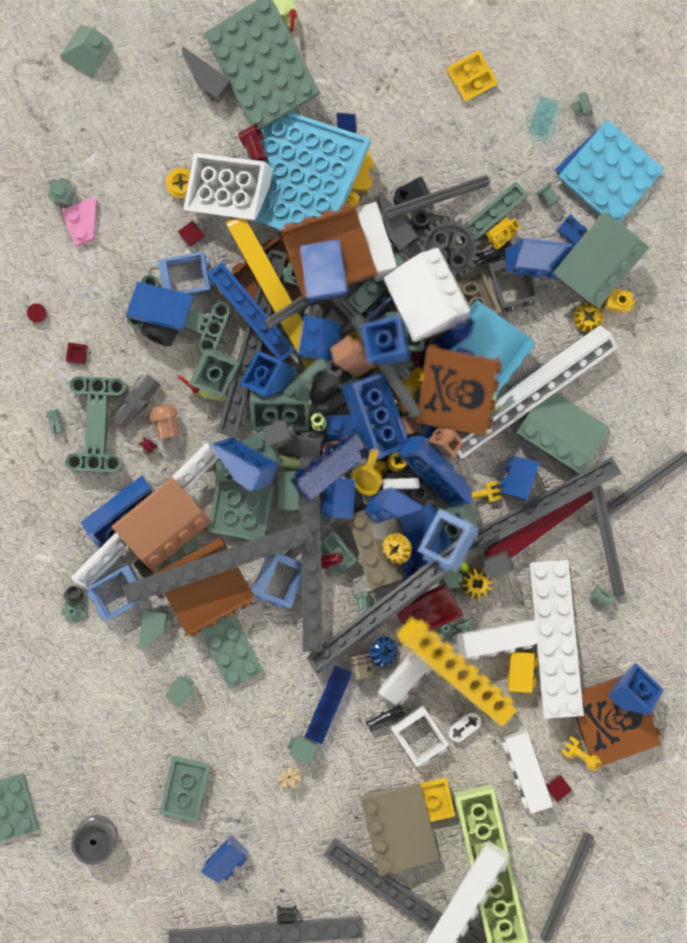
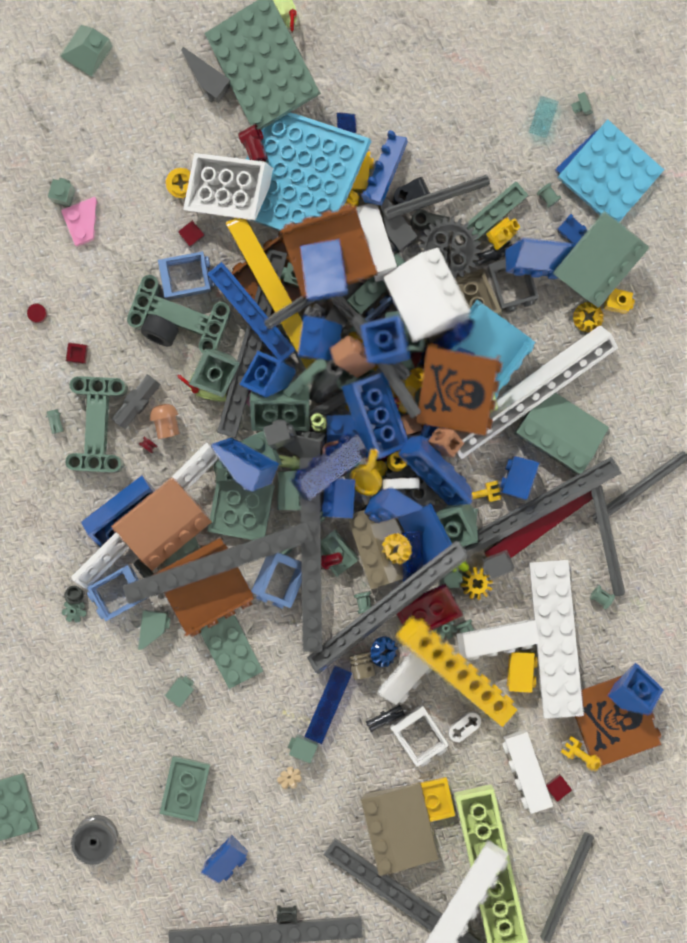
(159, 306): blue tile -> none
(385, 169): none -> hinge
(462, 546): medium blue window -> none
(471, 75): yellow slope -> none

